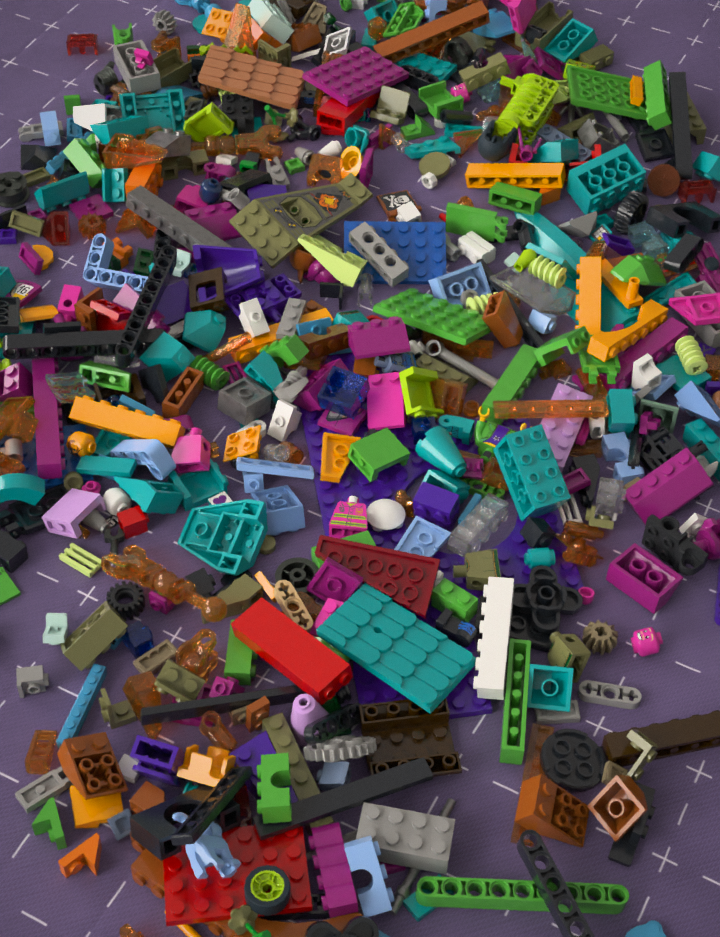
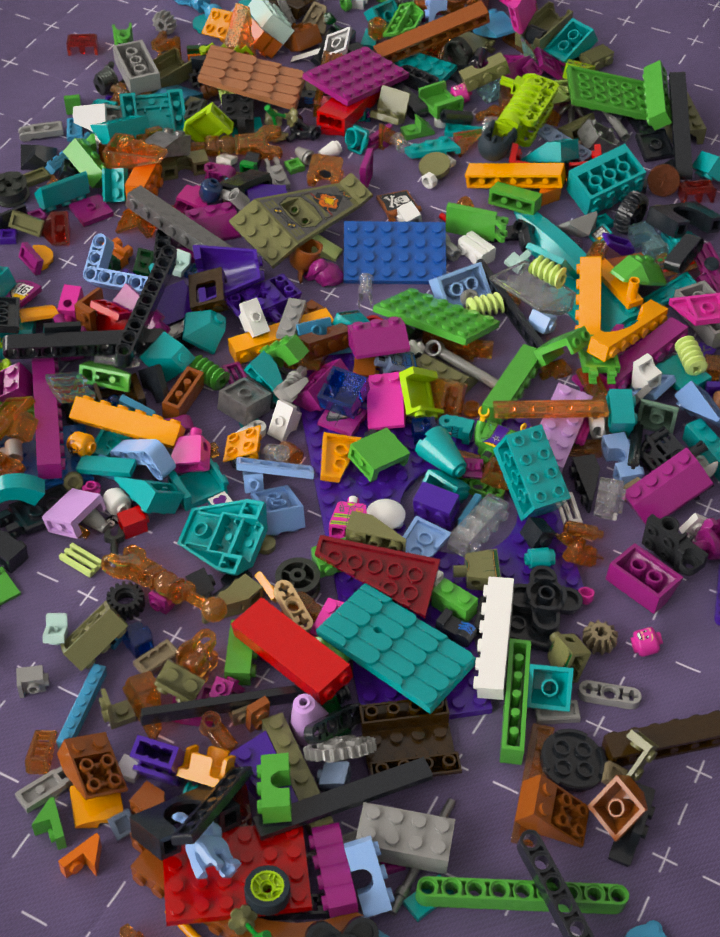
(50, 128): light blue slope -> none
(91, 225): clear orange gear -> none
(143, 58): dark pink tile -> none
(232, 346): clear orange pin -> none
(278, 55): olive bracket -> none
(332, 290): black bracket -> none
(334, 581): magenta plate -> none
(342, 266): yellowish green wedge -> none
(351, 161): yellow piece -> none
(371, 531): none -> olive slope
(391, 274): light grey brick -> none
(406, 501): clear orange arm -> none
(502, 320): dark orange slope -> none
(525, 259): lime cone -> none
(526, 150): magenta plant -> none
(576, 480): magenta tile -> none
(600, 521): olive bracket -> none
(636, 91): light orange piece -> none
(648, 423): magenta tile -> none

